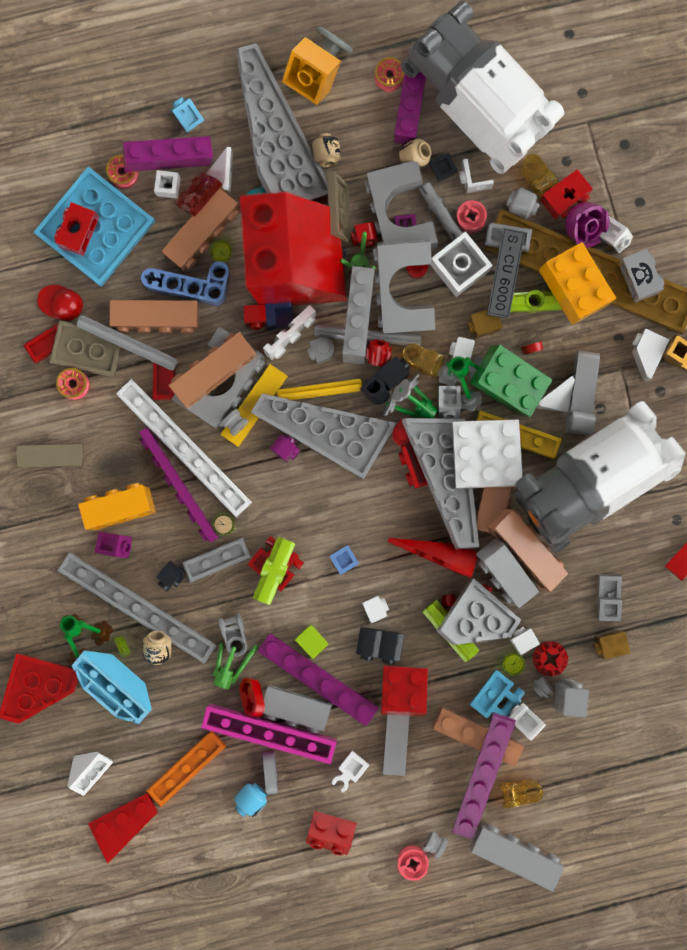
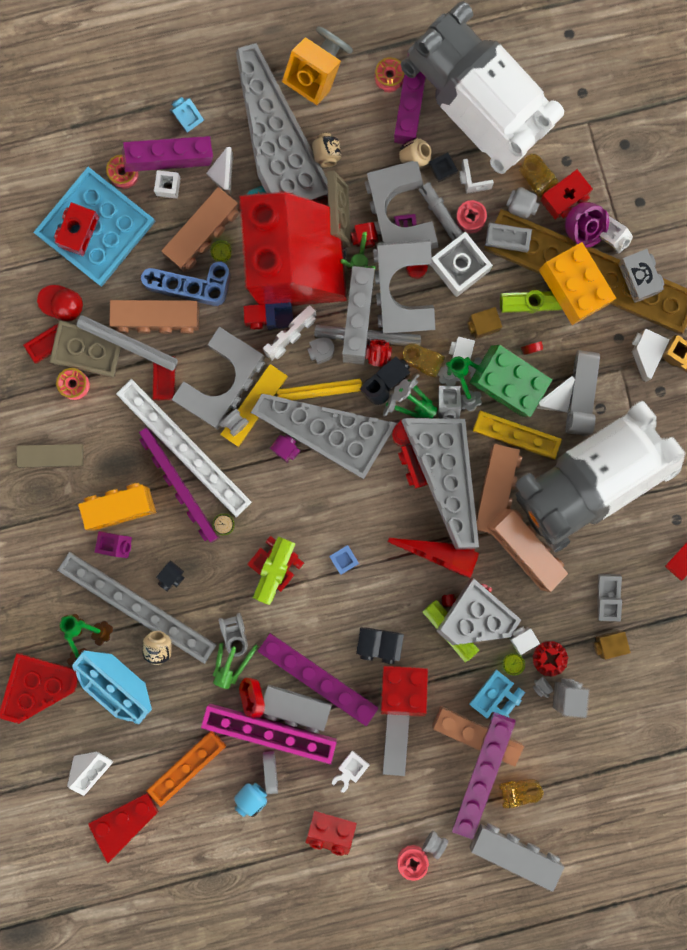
(122, 646): clear neon green tile -> none
(198, 194): clear red plate -> none
(212, 370): nougat brick -> none
(216, 560): light grey tile -> none
(311, 641): lime panel -> none
(376, 608): white plate -> none
(486, 453): white plate -> none
(505, 273): dark grey tile -> none
(506, 573): light grey brick -> none
(527, 721): white bracket -> none

